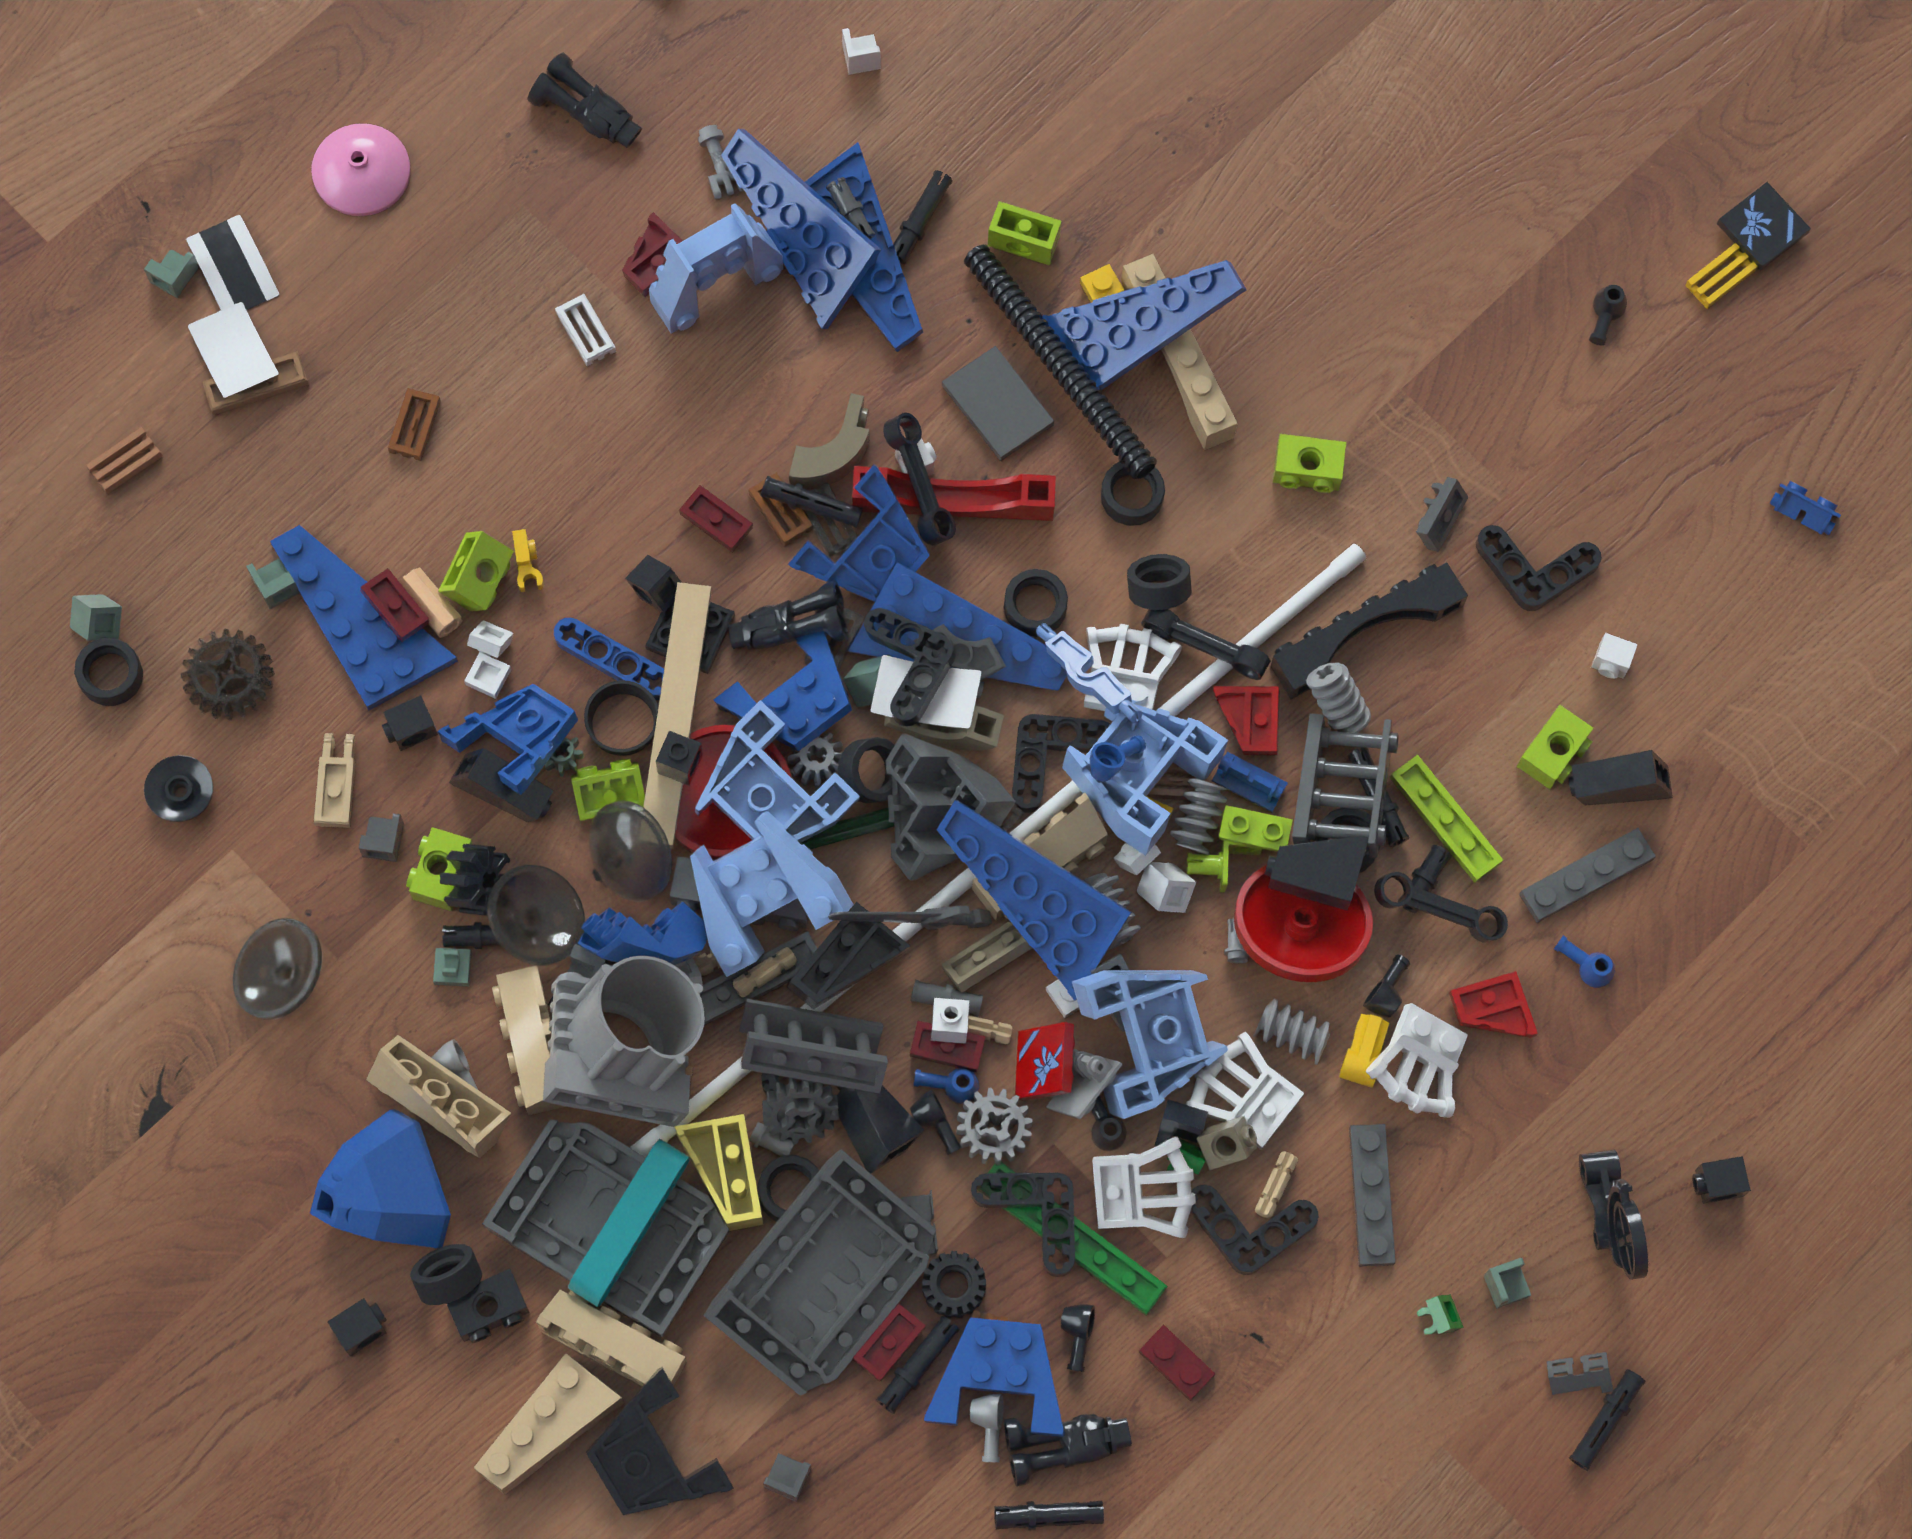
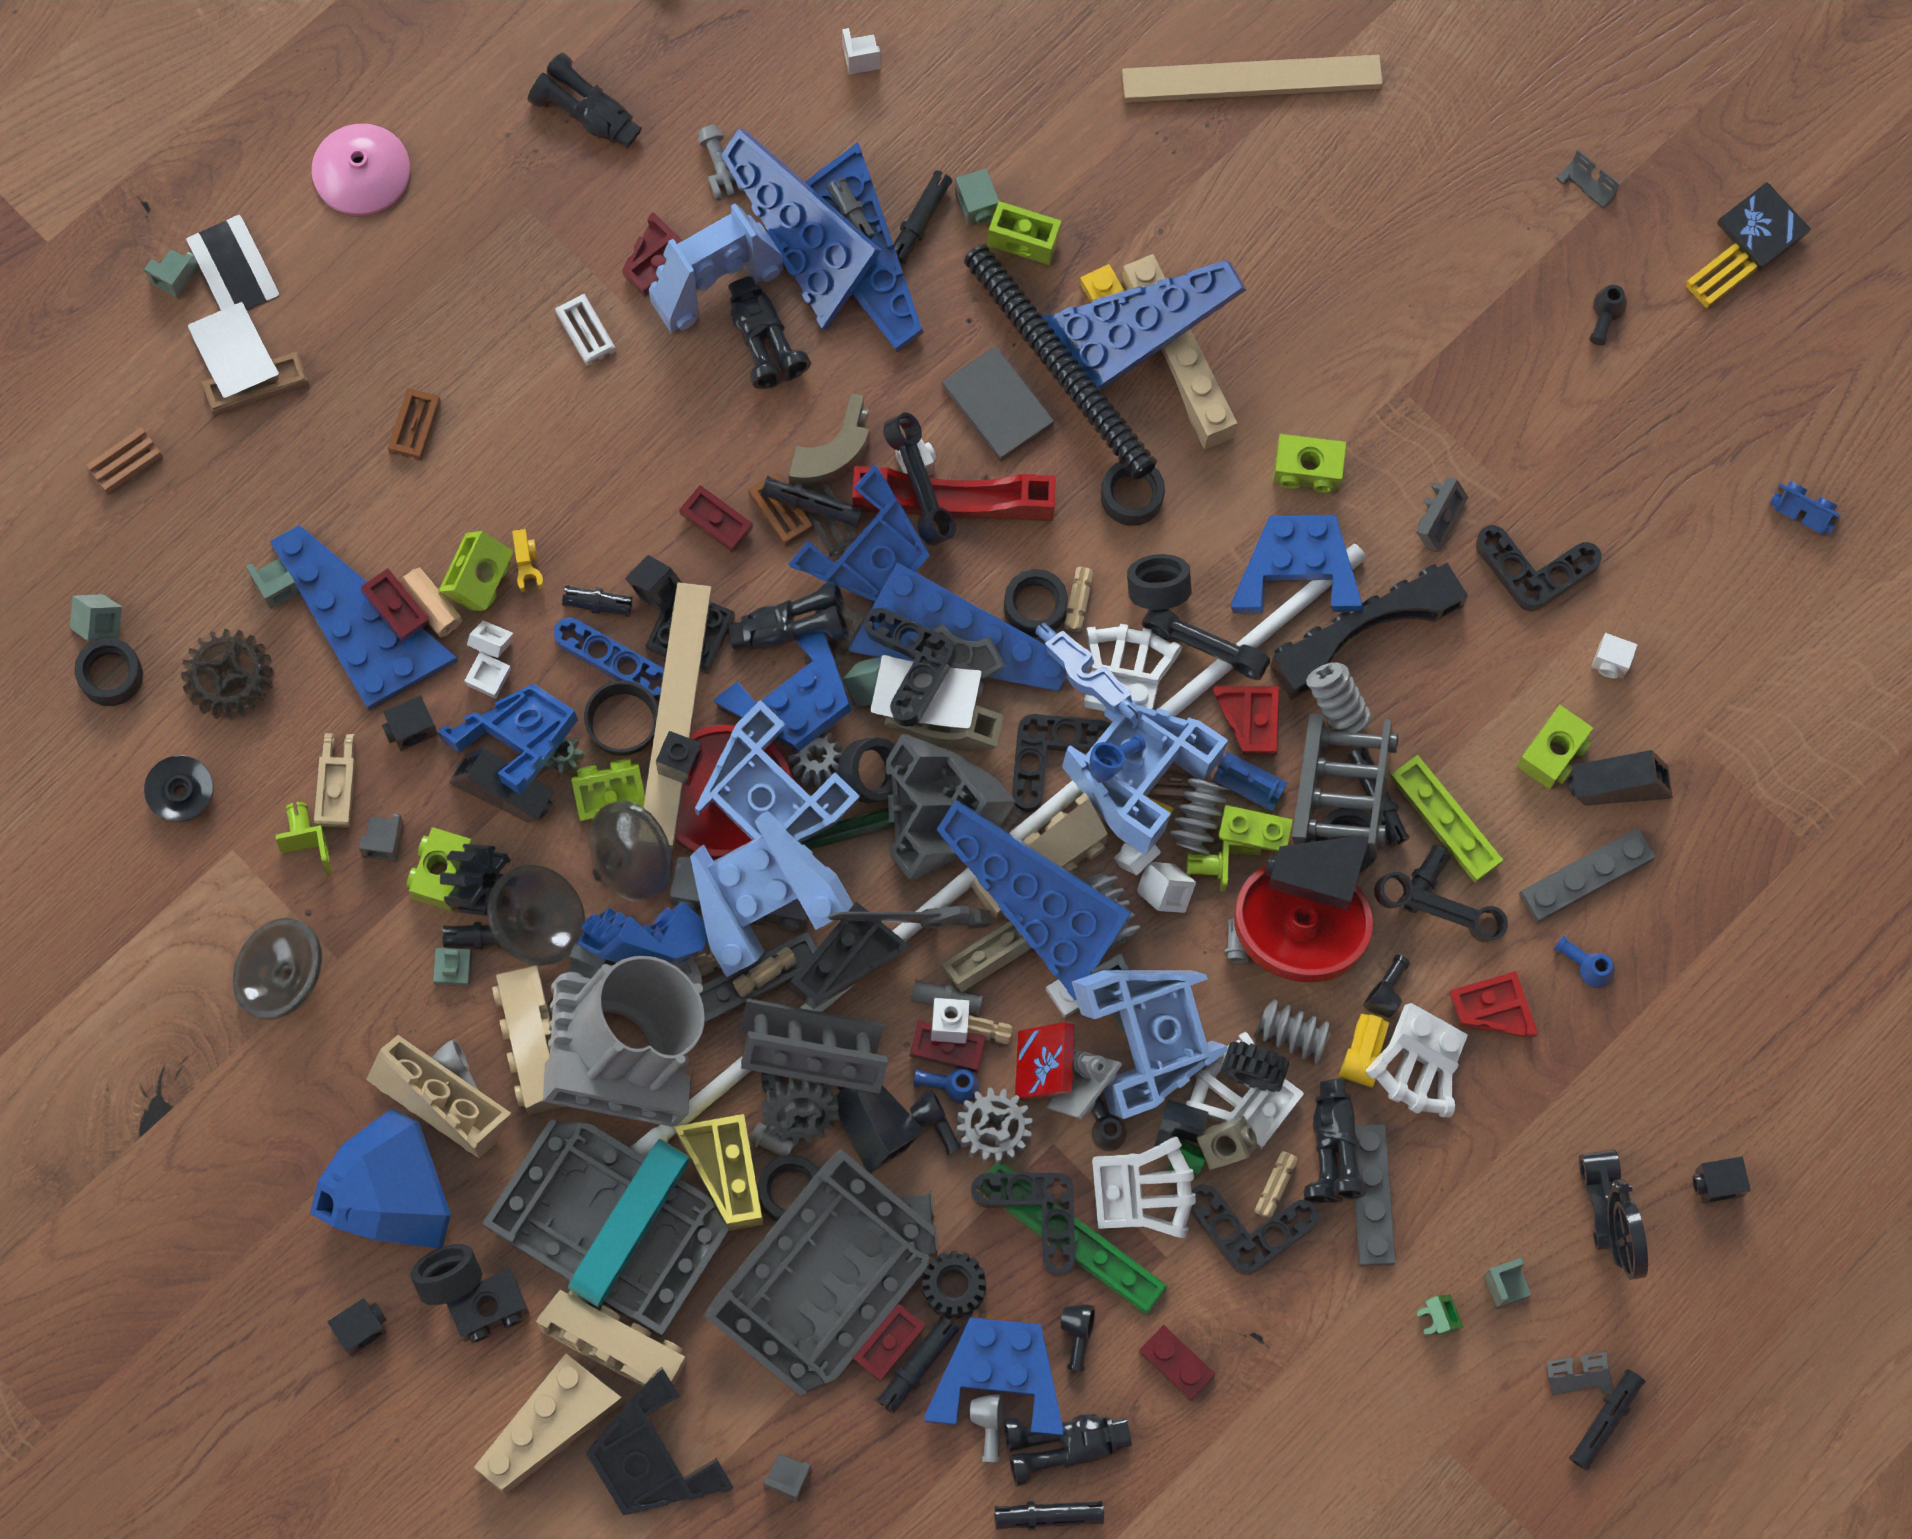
(302, 835): none -> lime bracket
(597, 600): none -> black pin
(757, 319): none -> black piece
(976, 197): none -> sand green brick
(1078, 599): none -> tan axle
(1251, 78): none -> tan tile
(1255, 1066): none -> black tyre
(1299, 550): none -> blue wing
(1335, 1132): none -> black piece
(1589, 185): none -> dark grey piece

